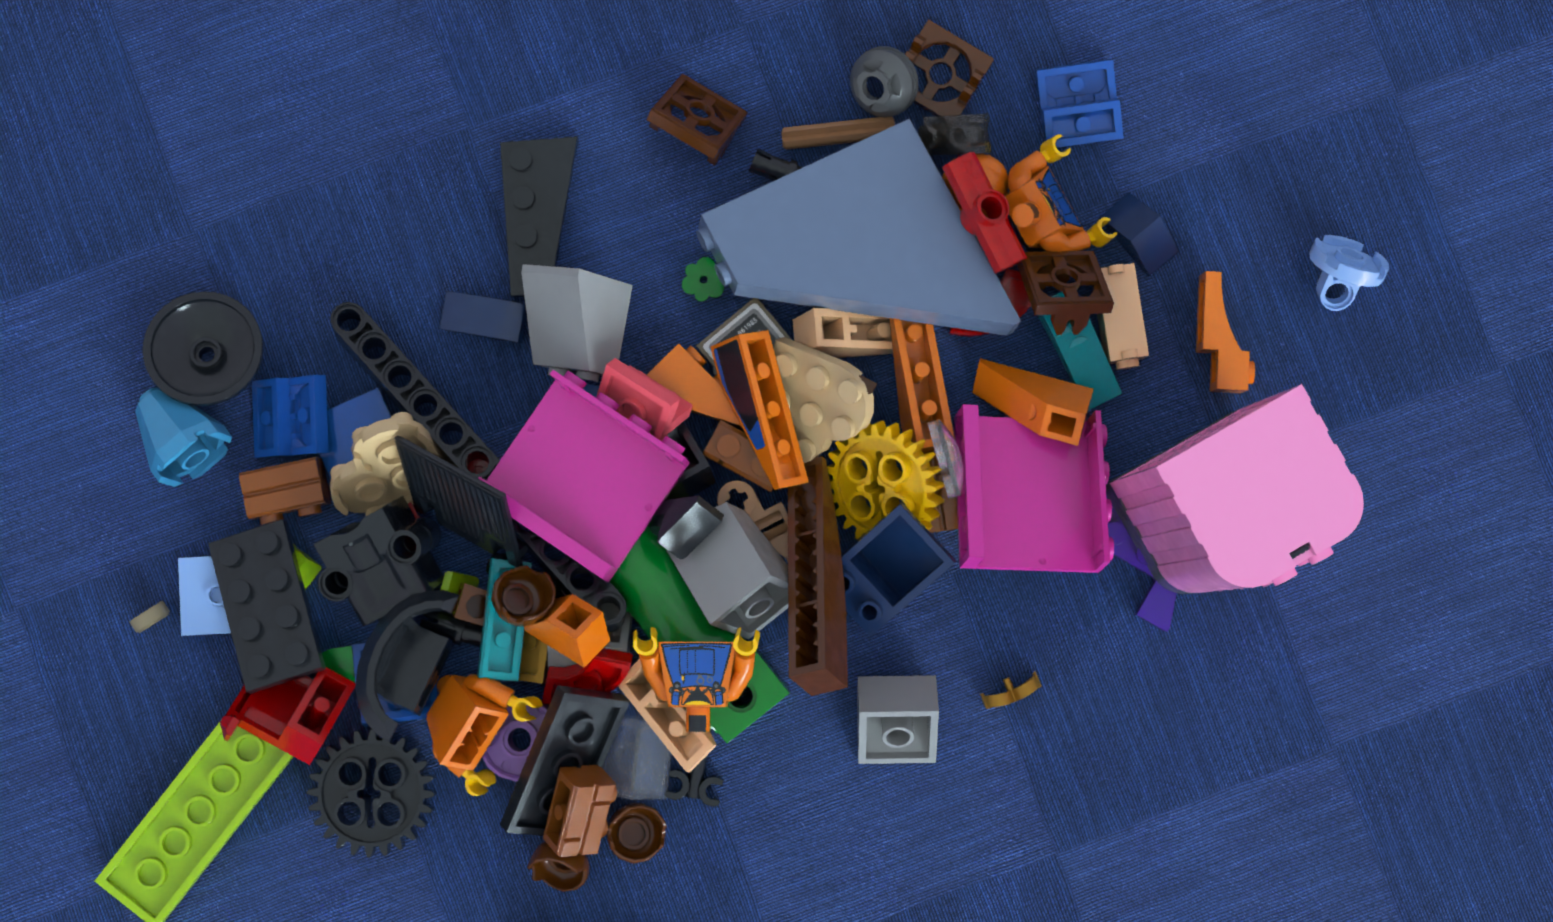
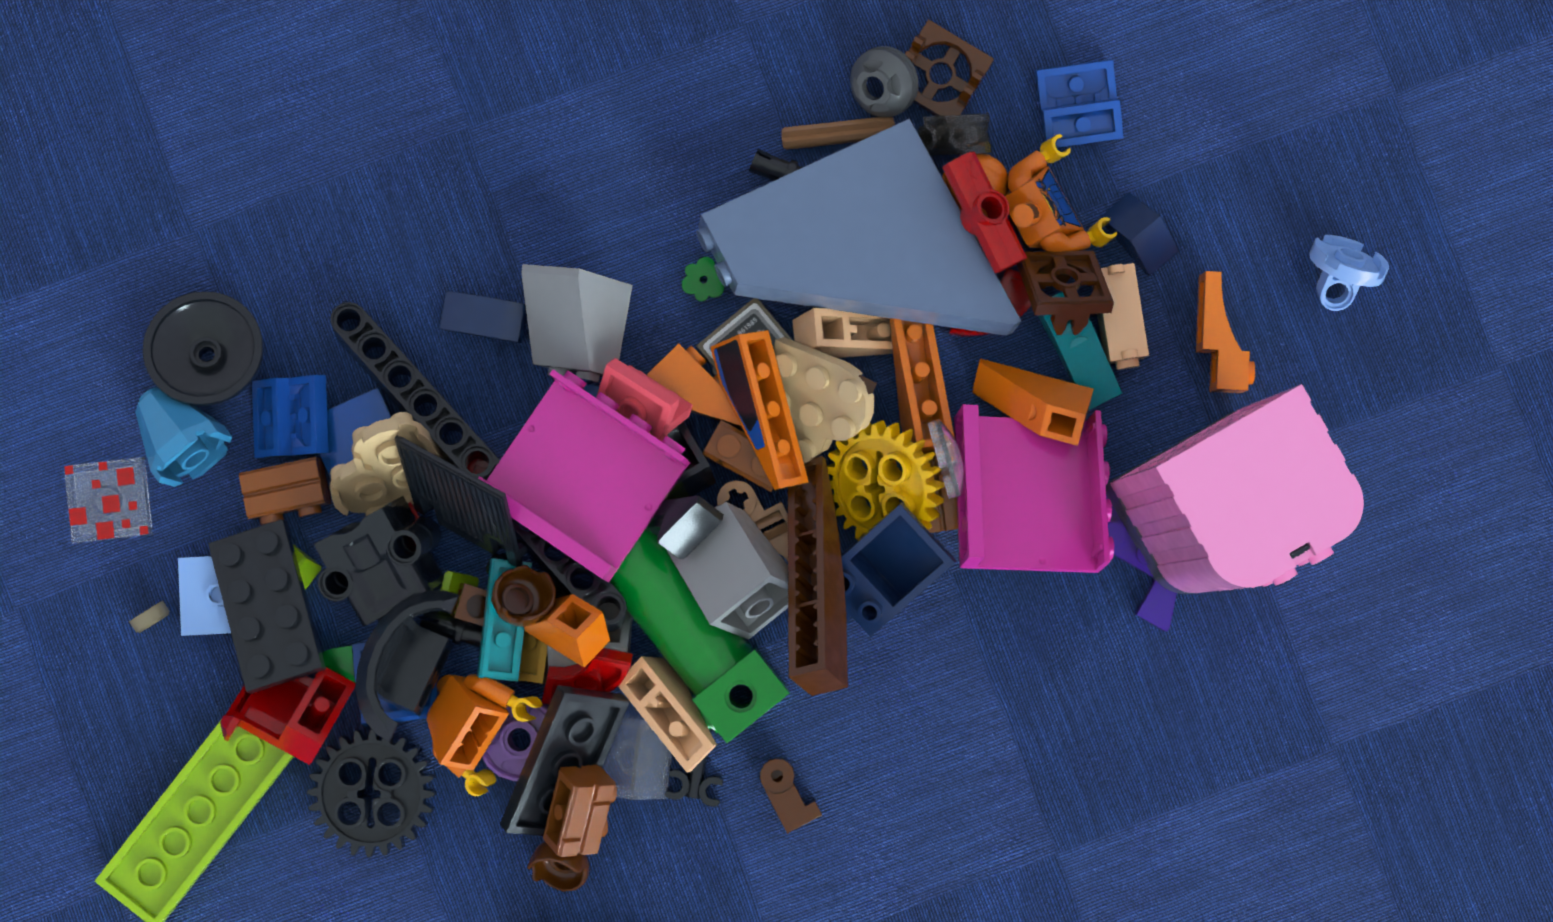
(108, 500): none -> clear tile
(535, 201): black wing -> none
(636, 832): reddish brown hair -> none
(687, 94): reddish brown piece -> none
(697, 673): torso -> none
(779, 784): none -> reddish brown leg
(897, 719): light grey slope -> none
(1012, 694): pearl gold piece -> none

